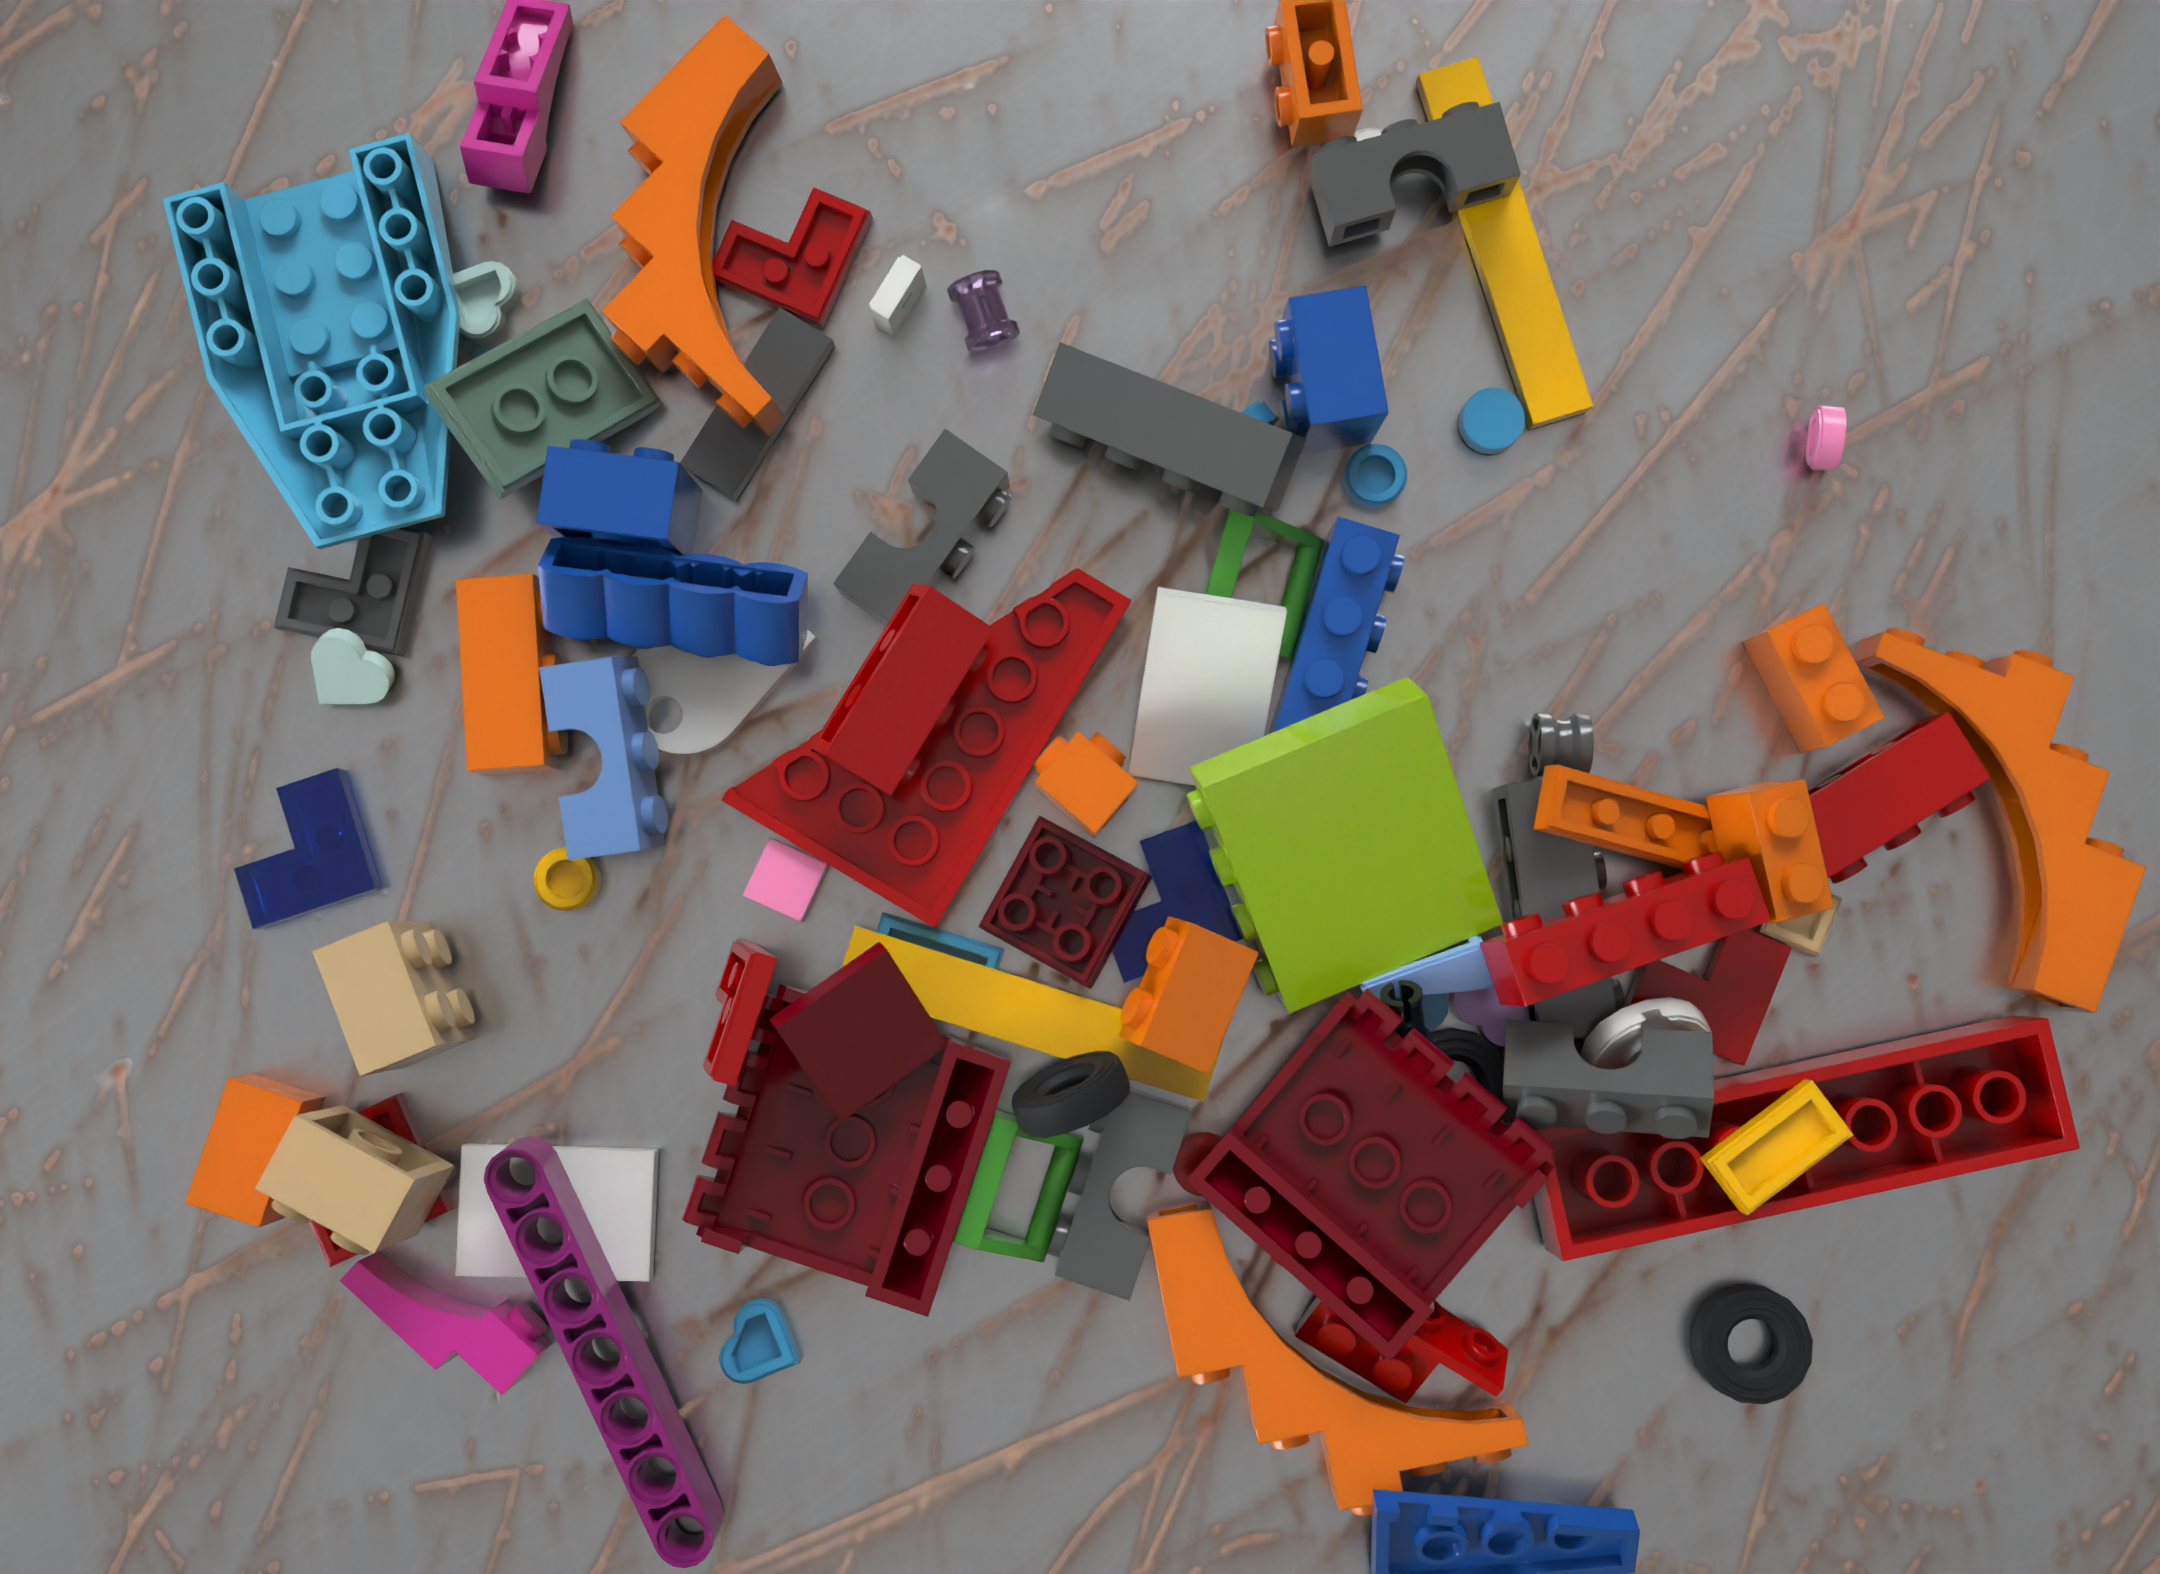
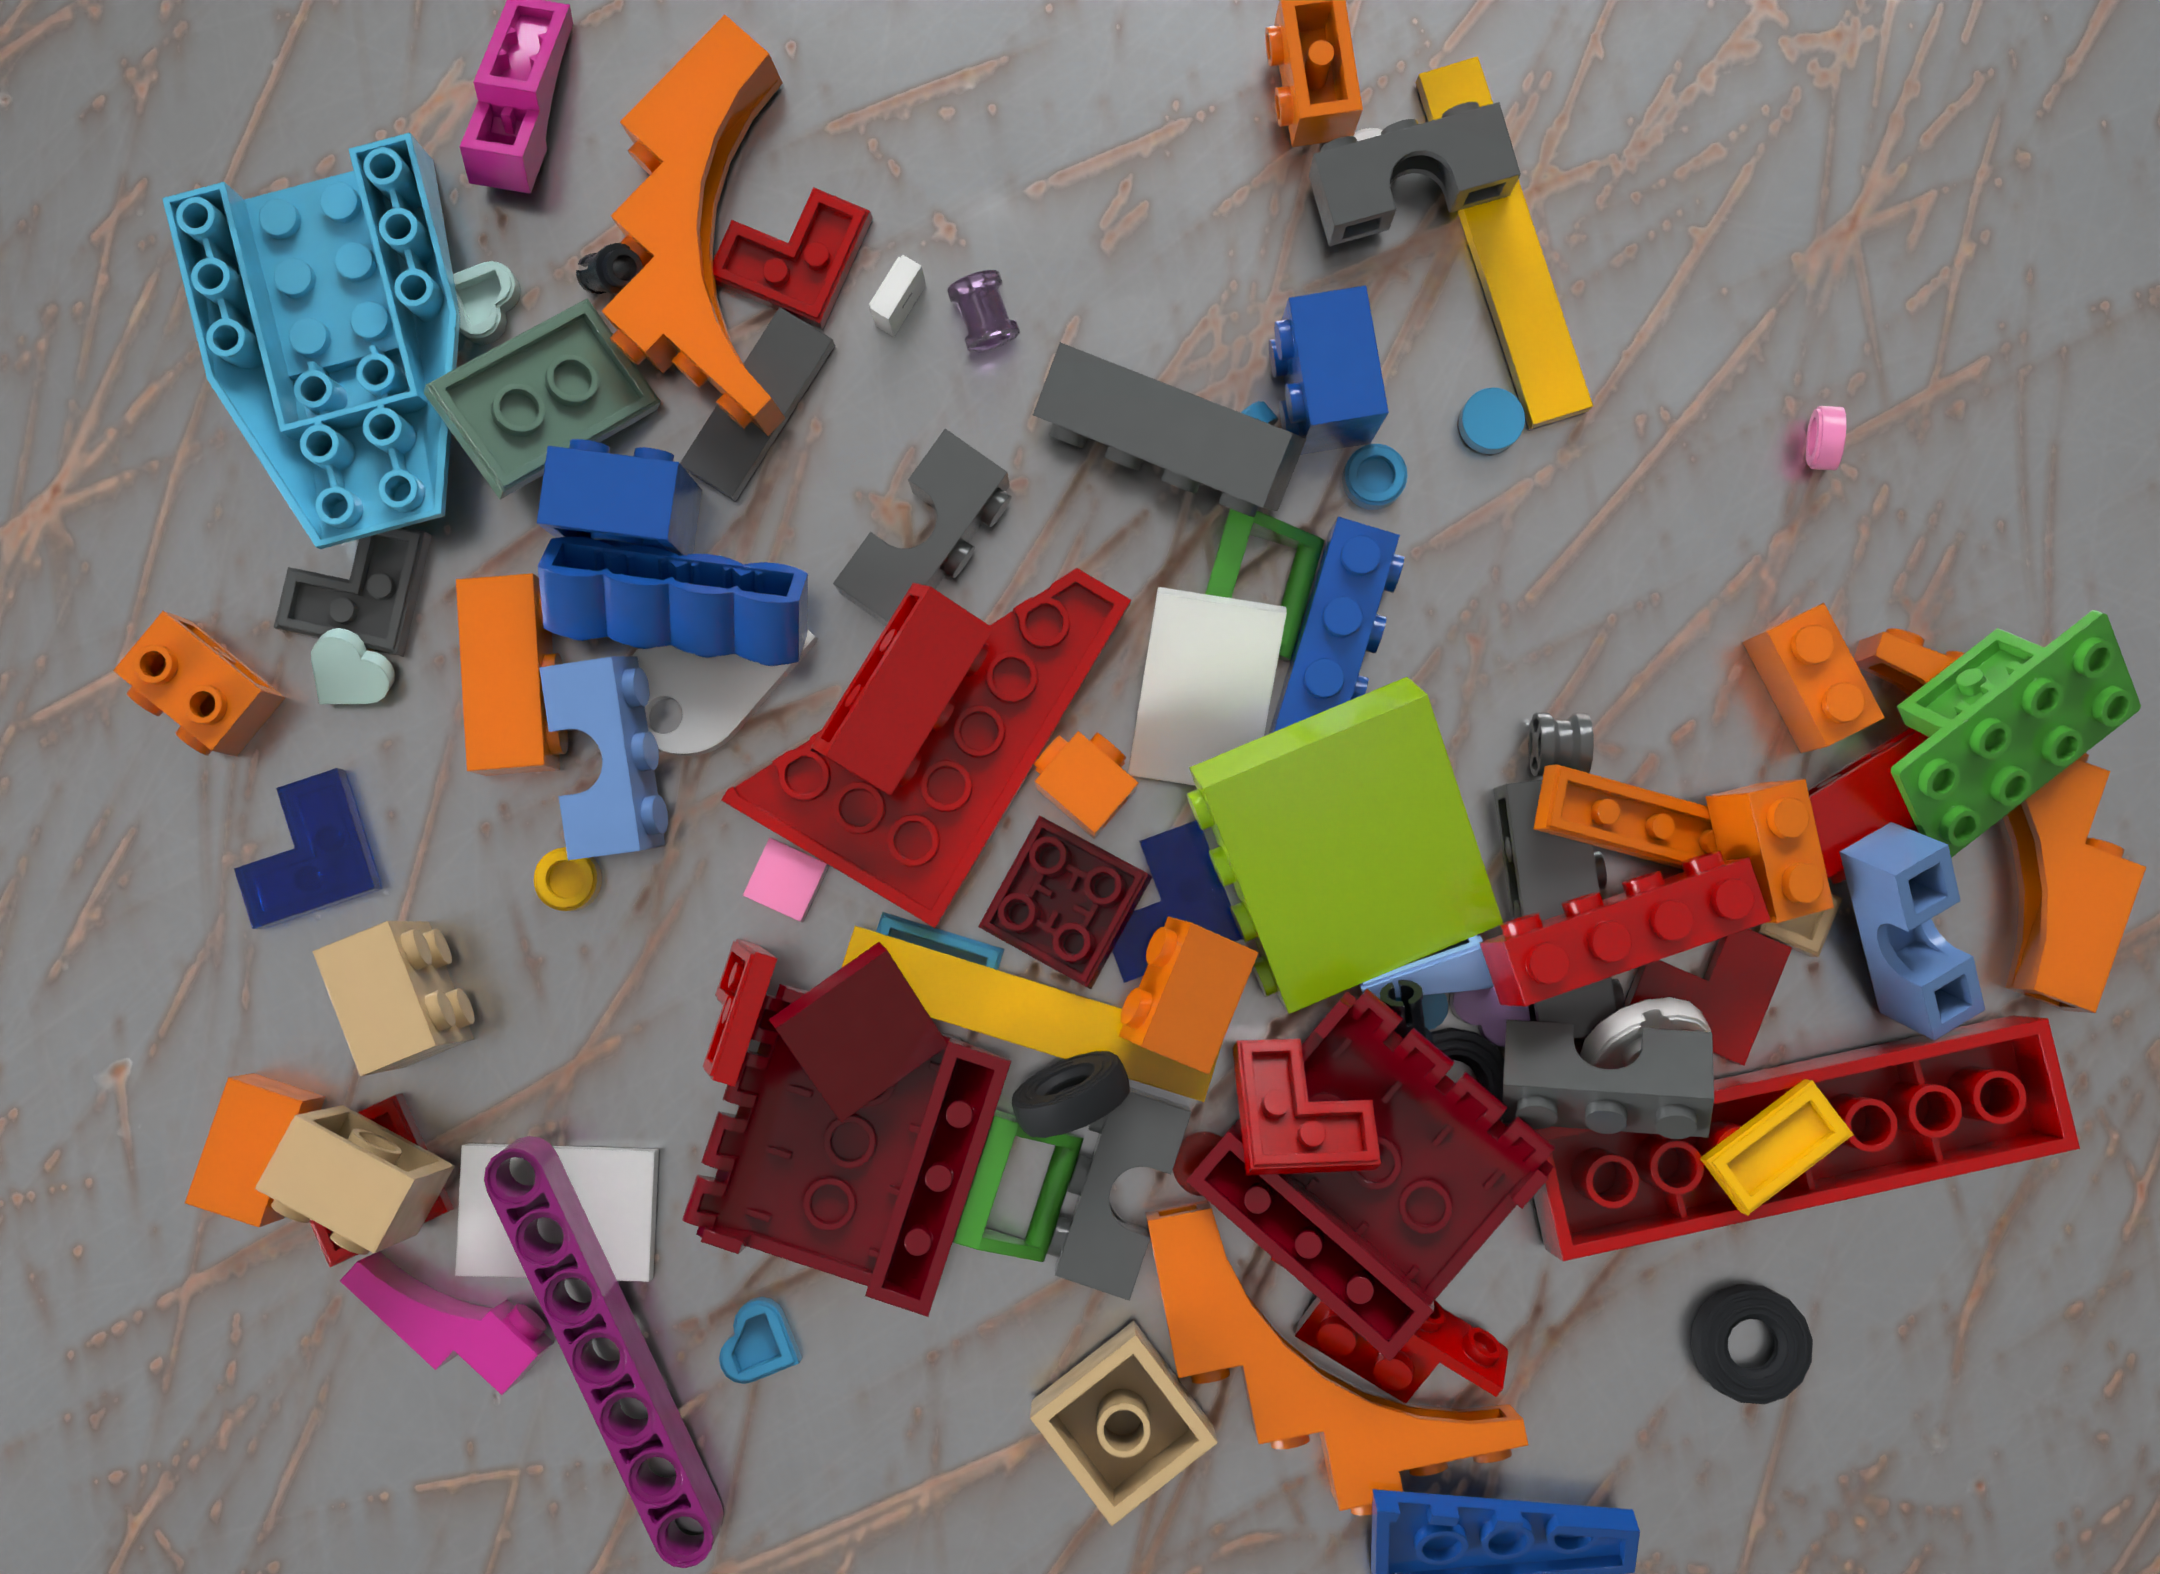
(197, 685): none -> orange brick
(609, 269): none -> black pin
(1122, 1423): none -> tan brick
(1285, 1130): none -> red tile
(1895, 890): none -> medium blue arch
(2008, 725): none -> bright green bracket

